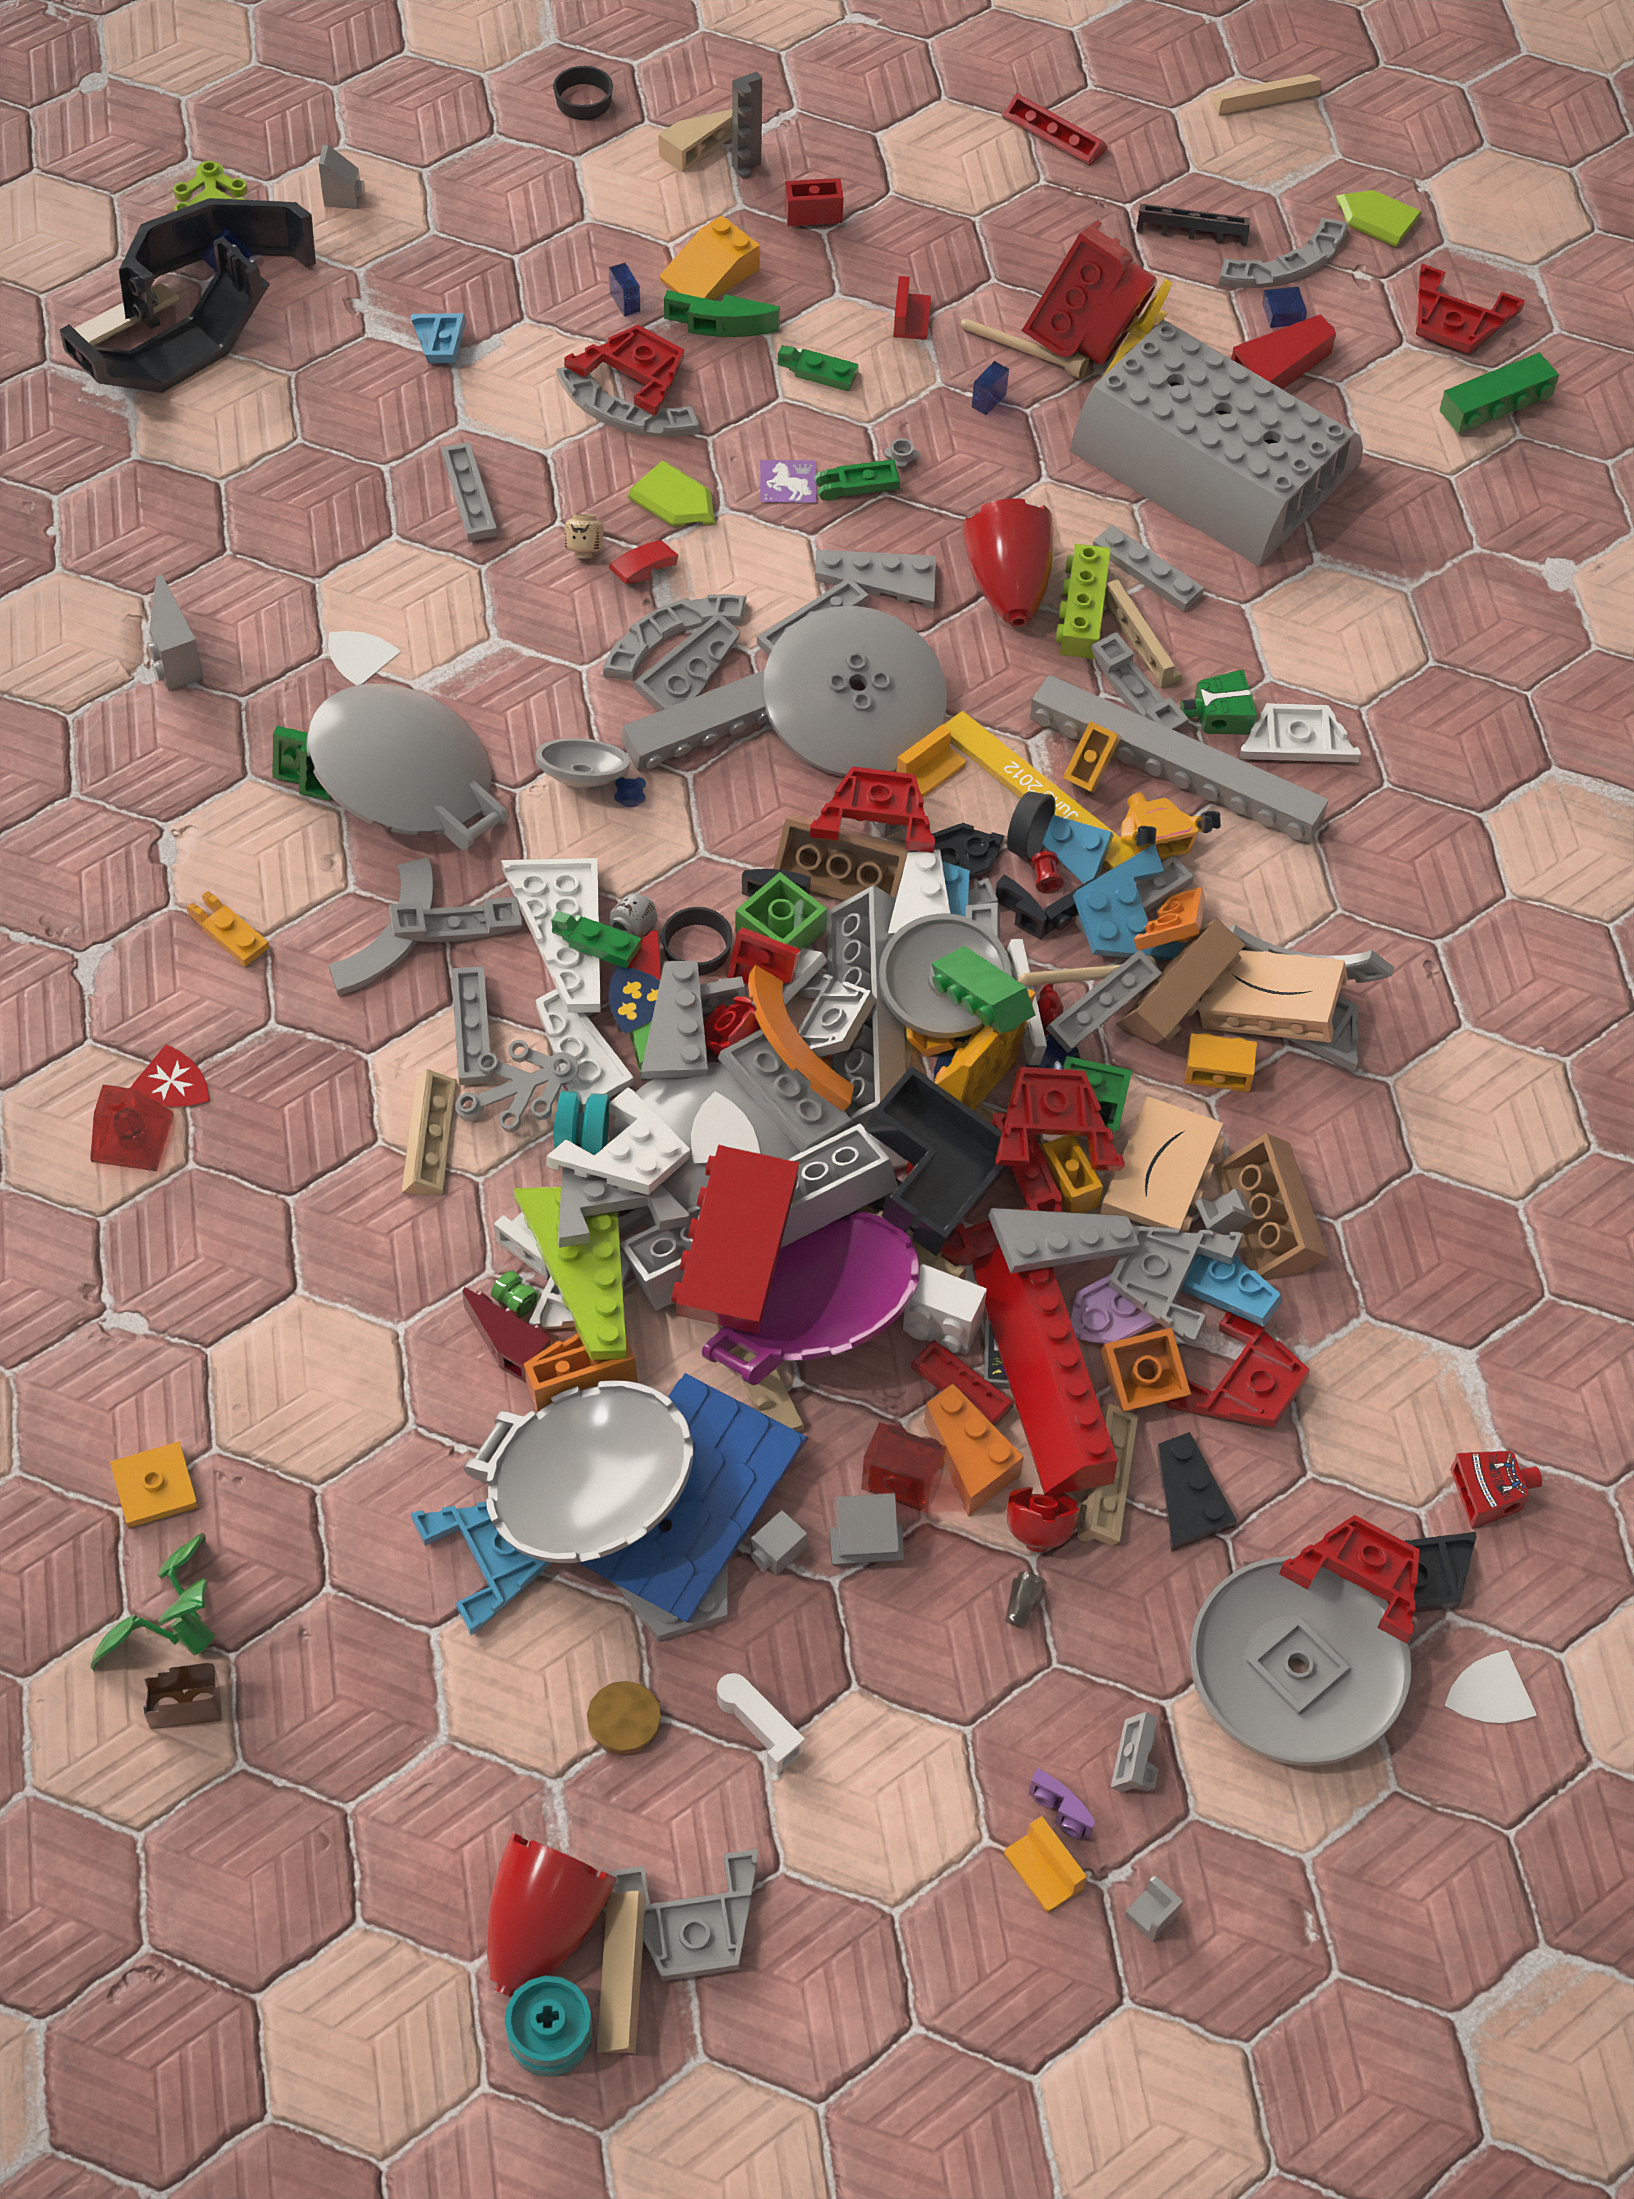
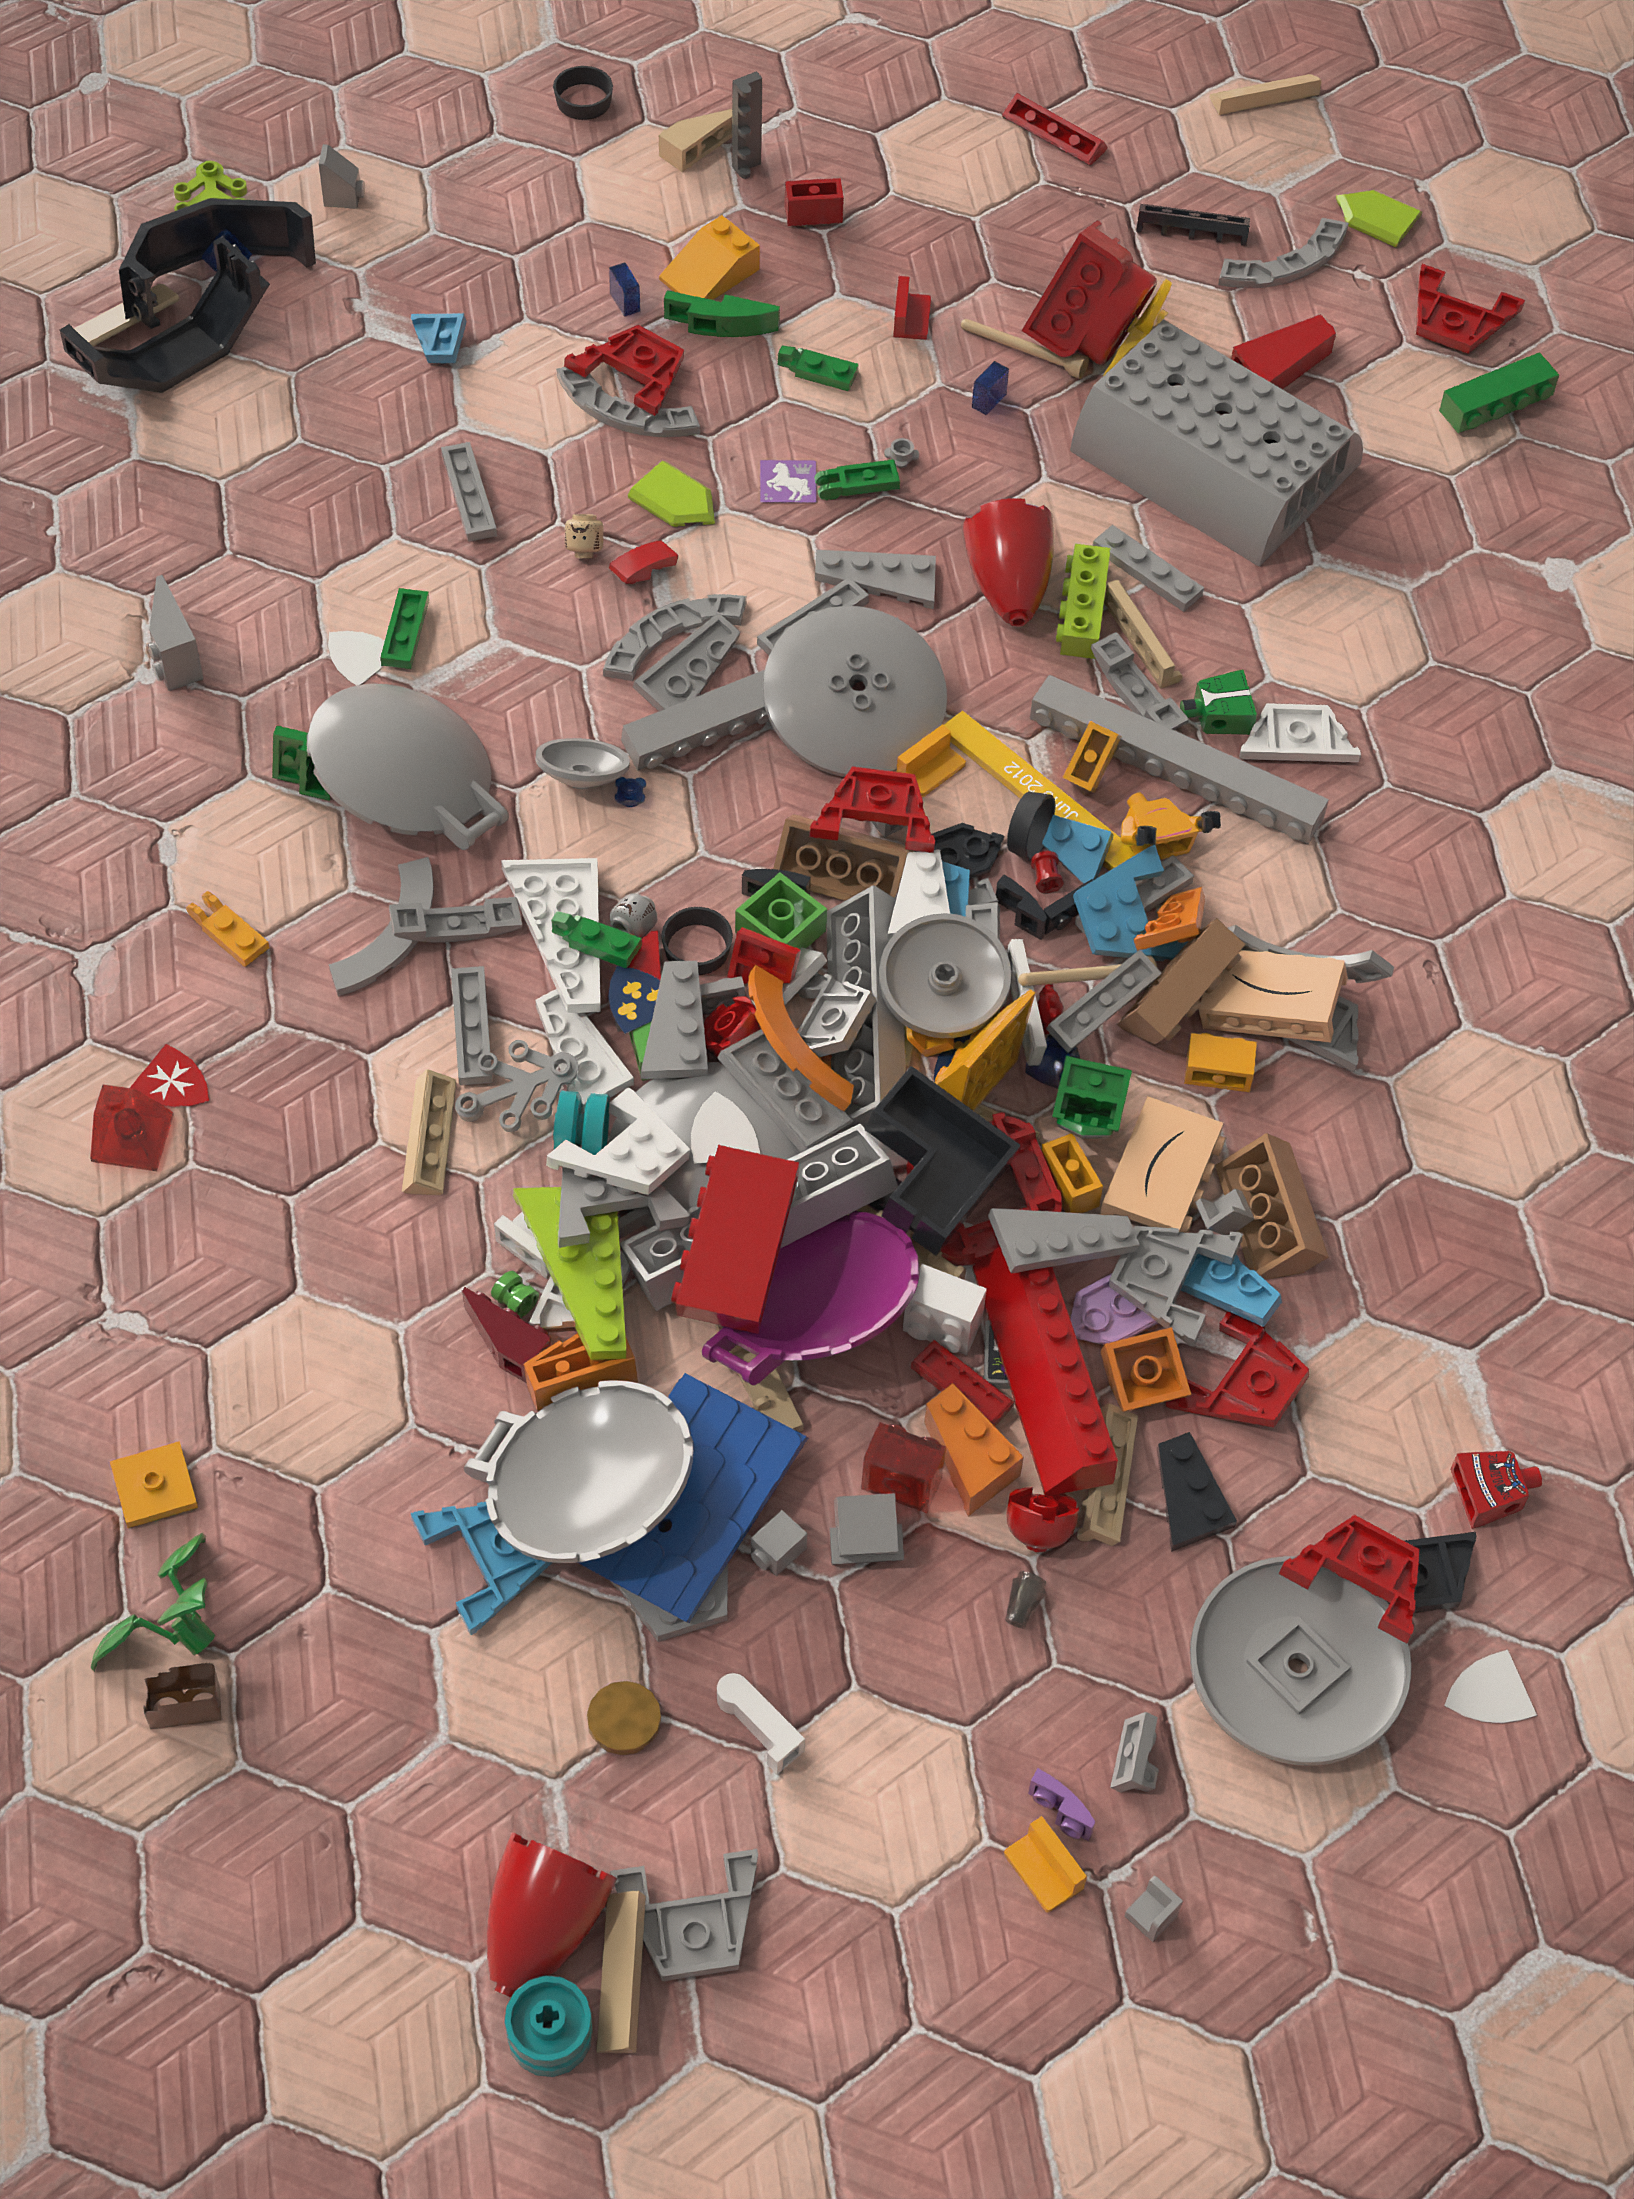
(404, 628): none -> green plate
(983, 990): green brick -> none
(1055, 1104): red wing -> none
(1284, 306): clear blue piece -> none

